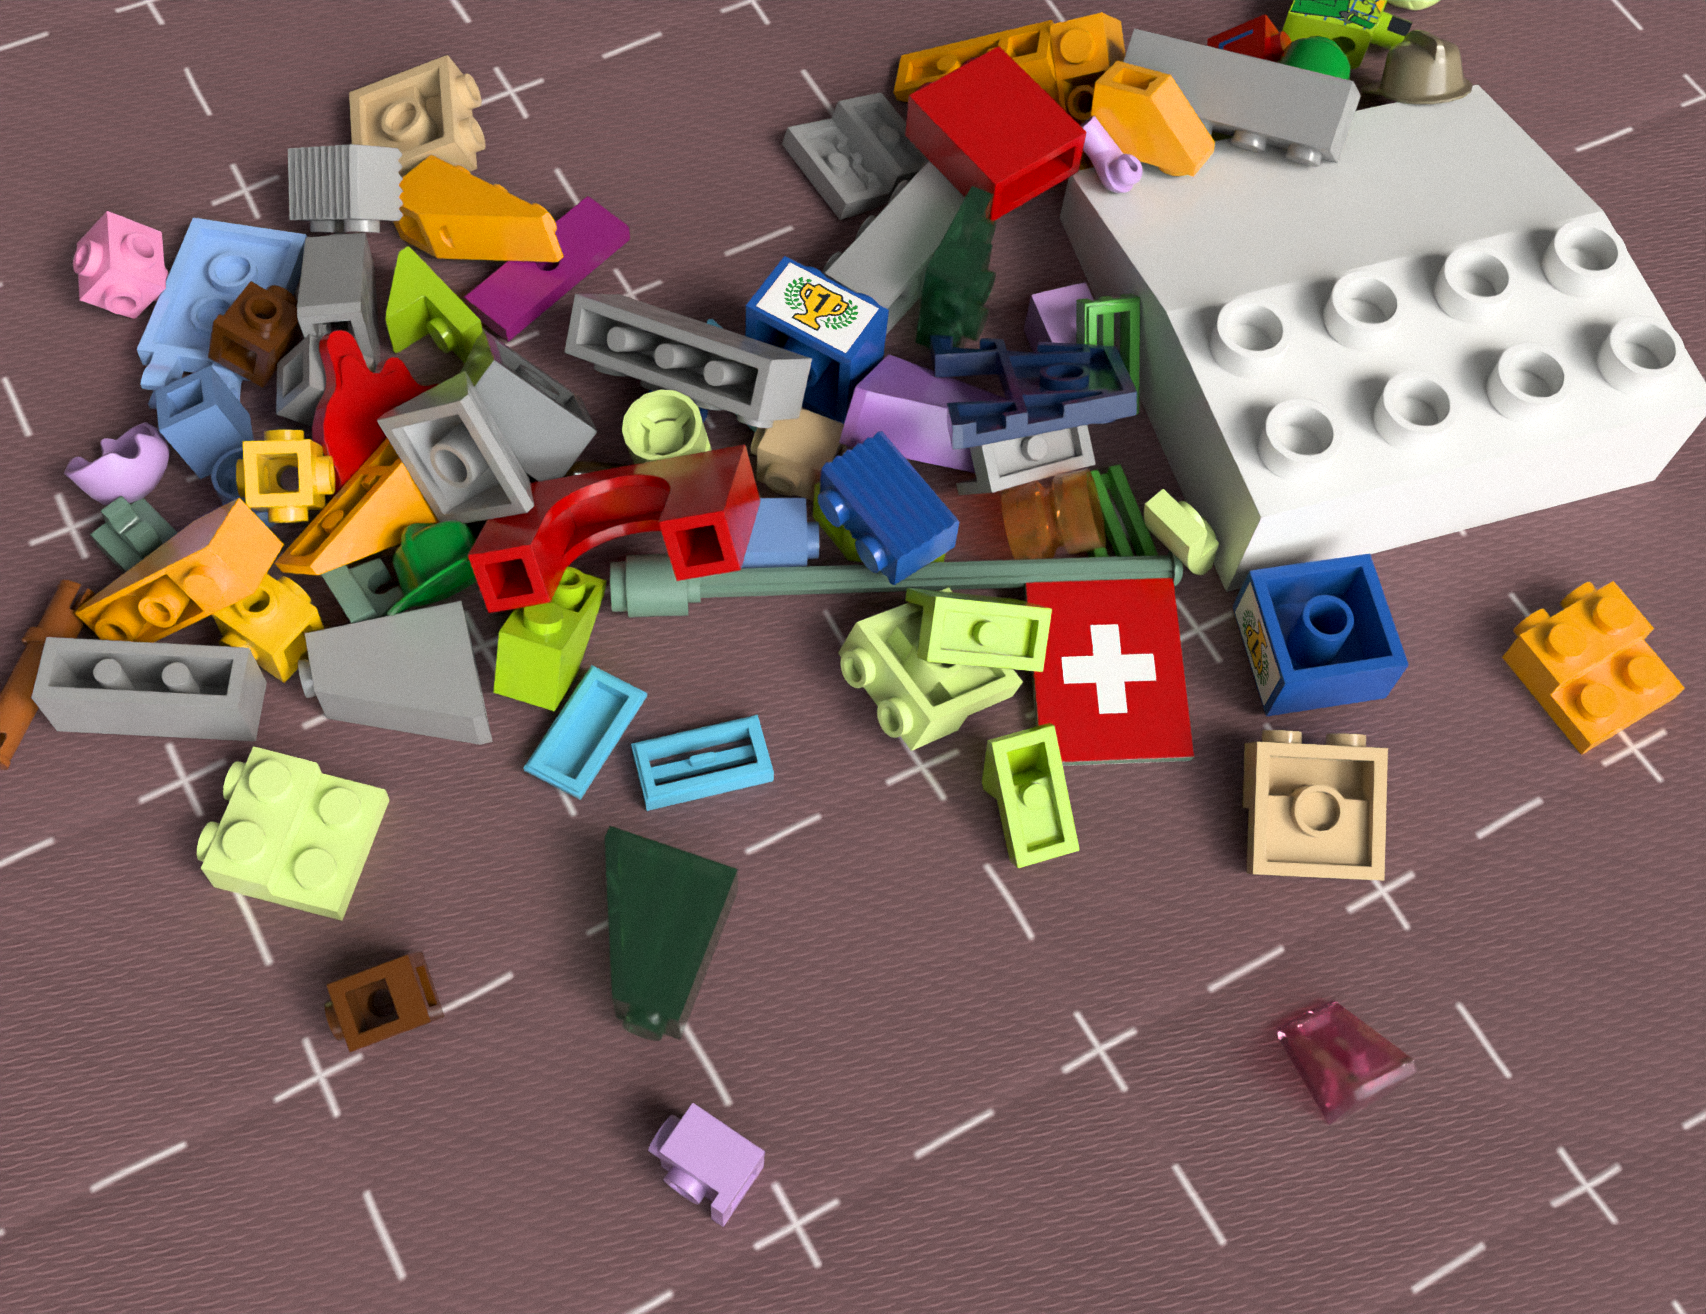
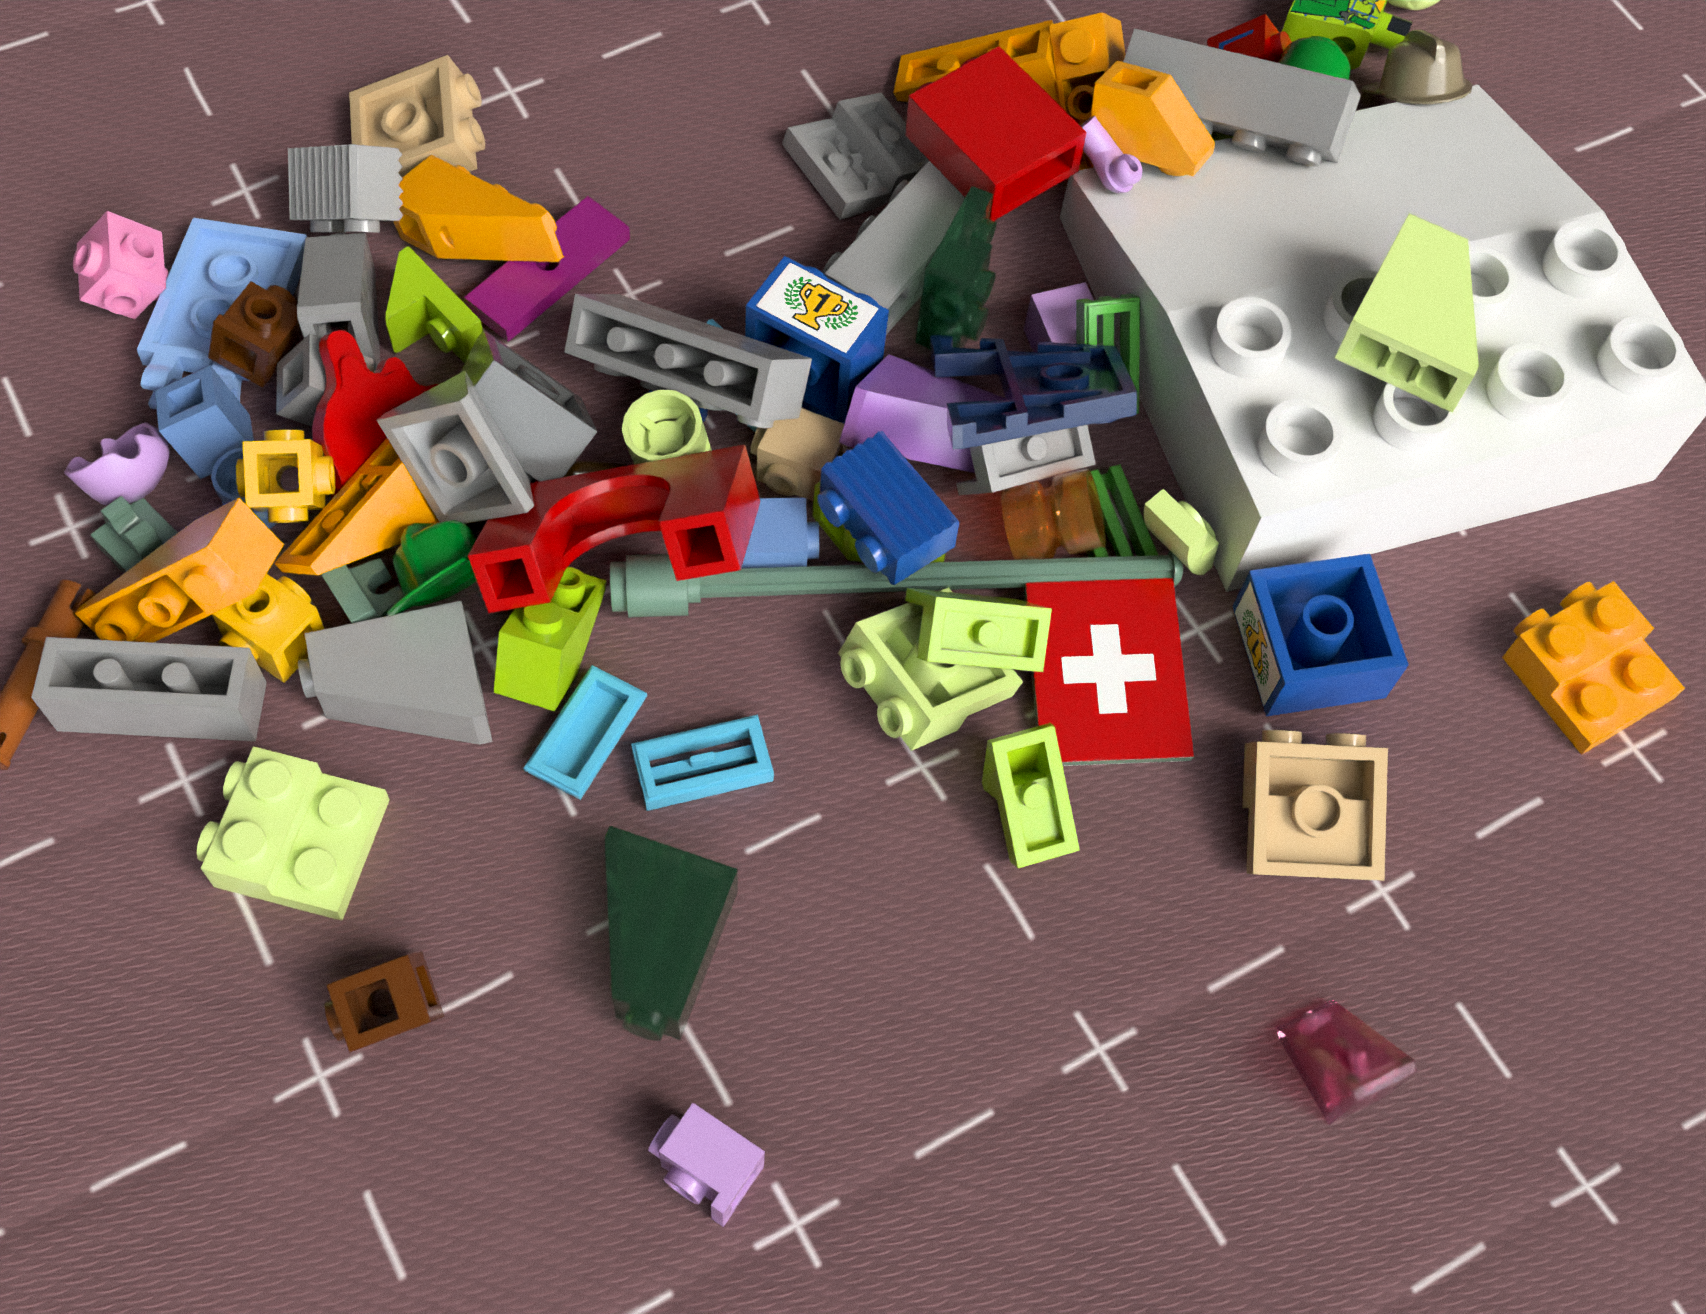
(1418, 317): none -> yellowish green slope

